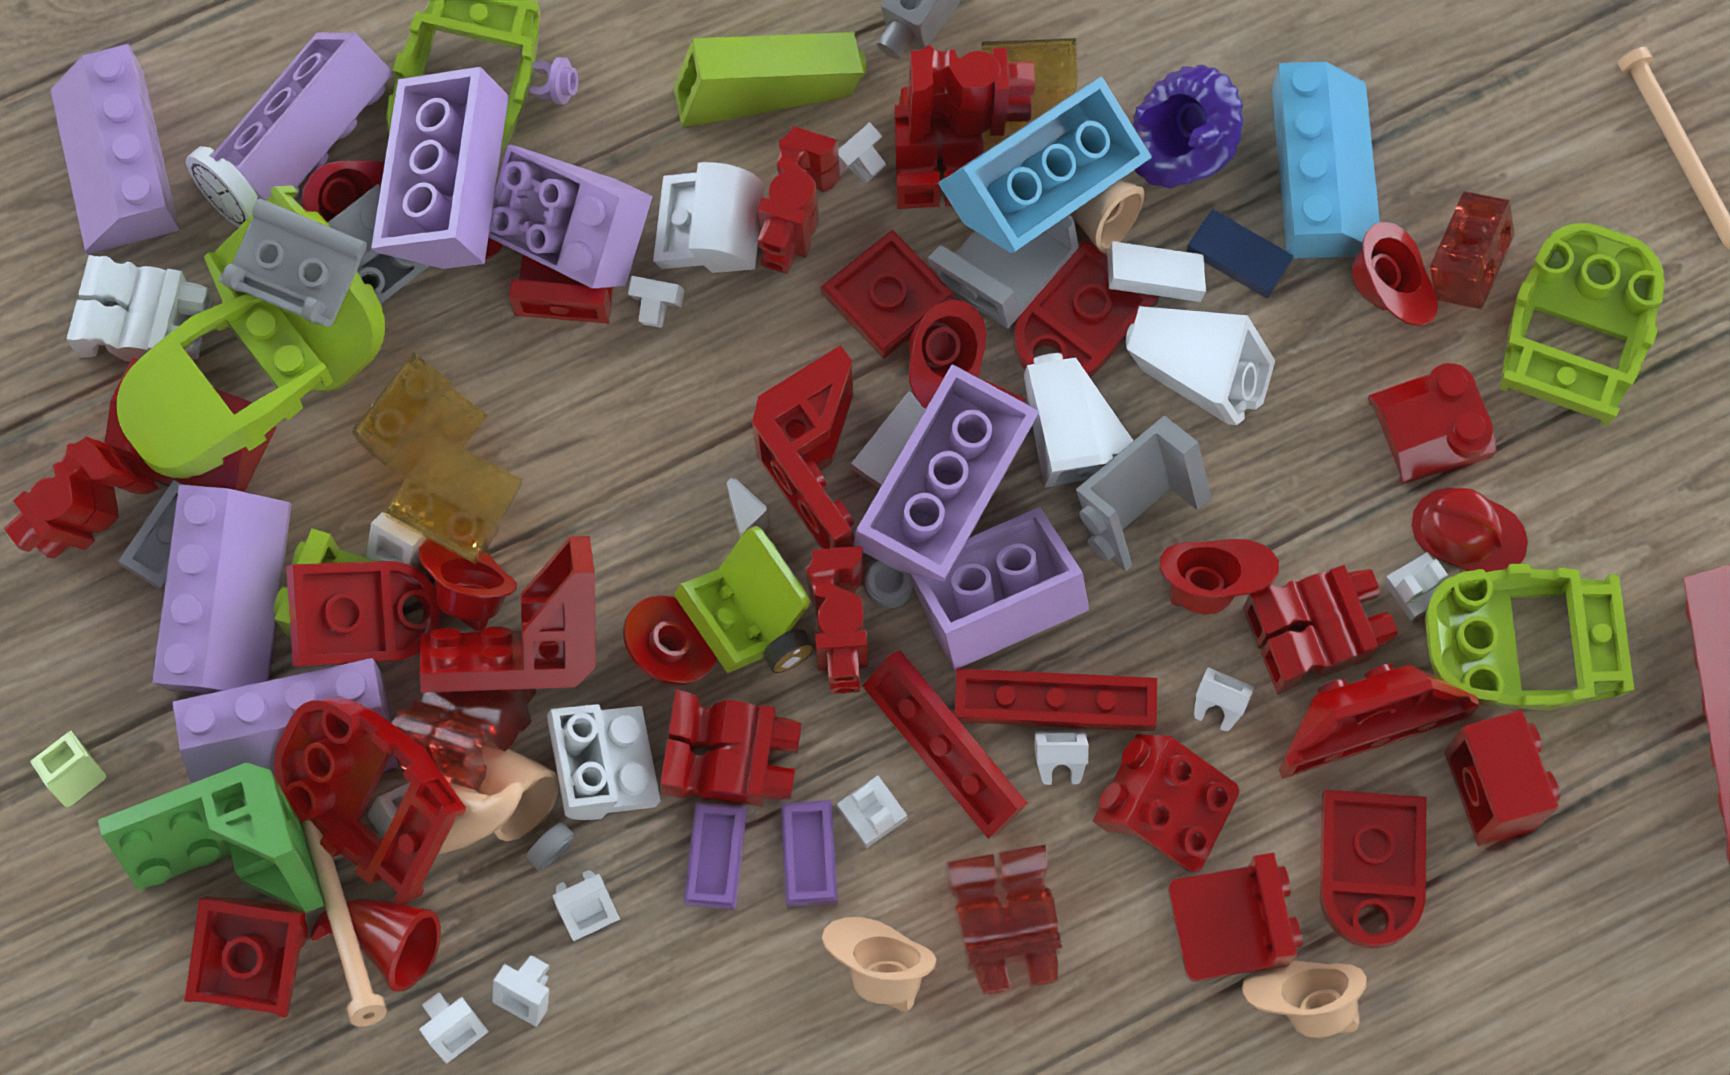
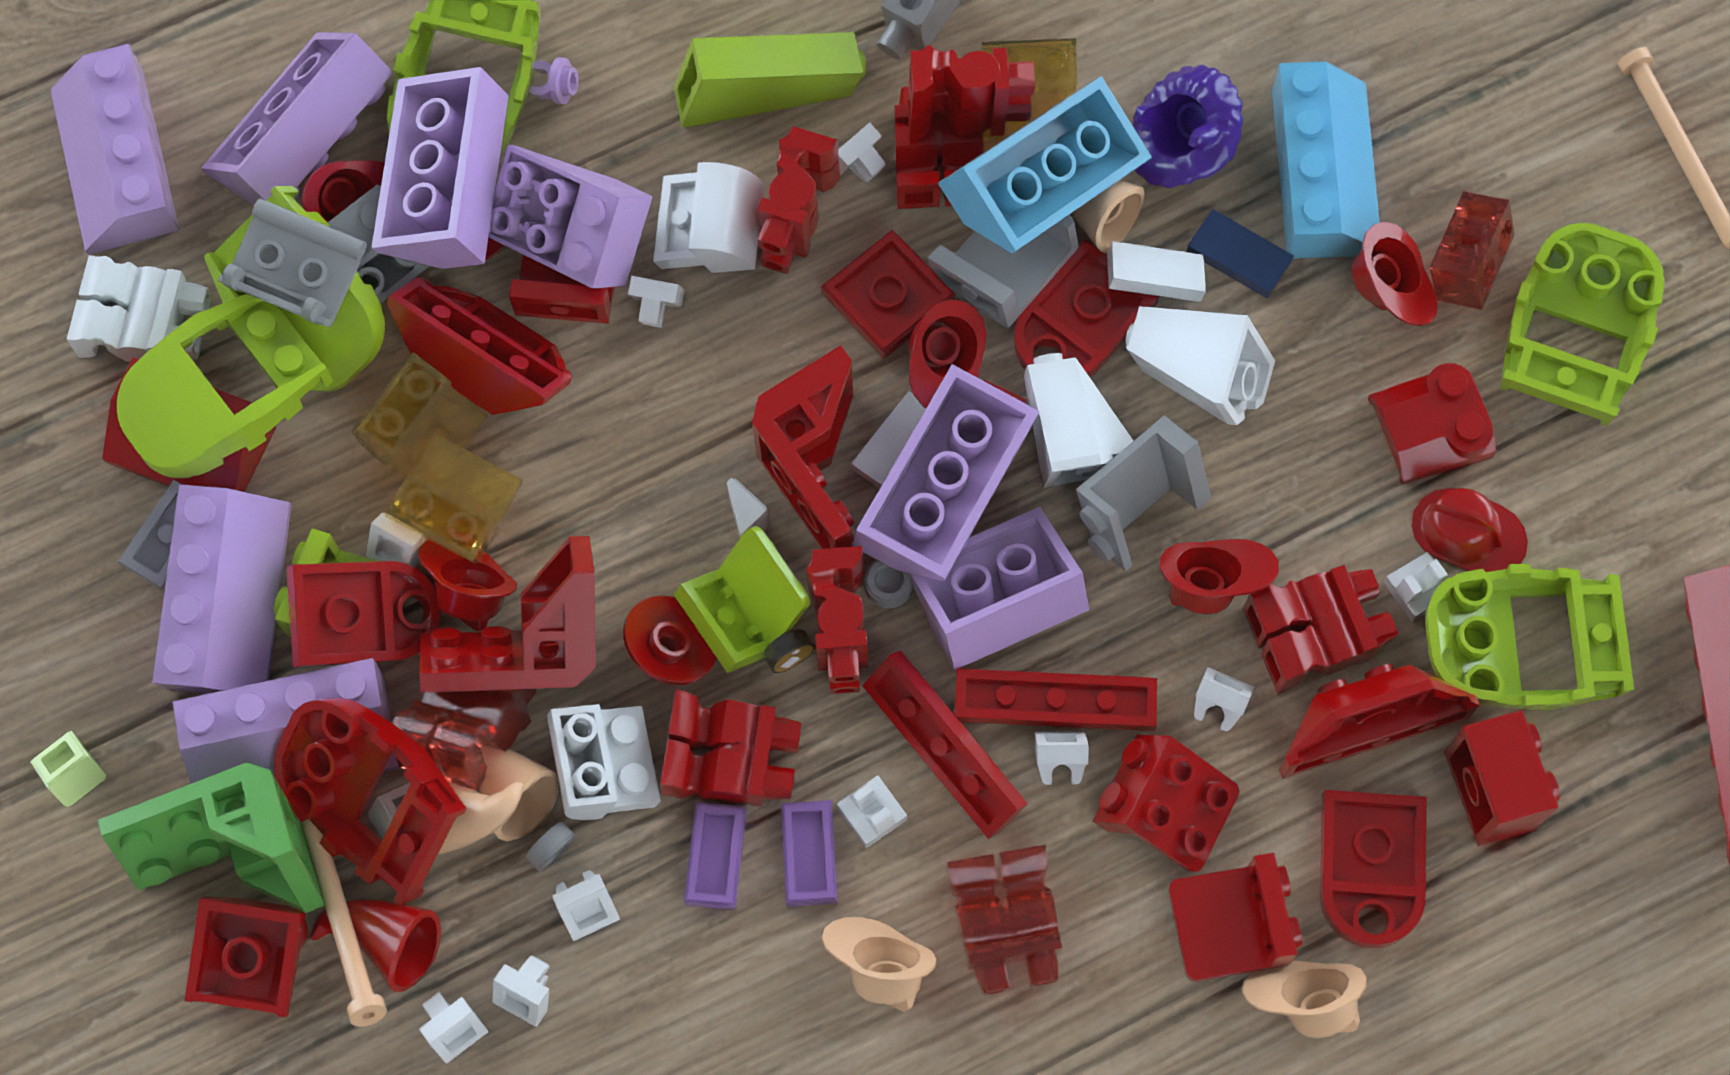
(78, 499): red hips -> none
(222, 185): white tile -> none
(478, 347): none -> red wedge

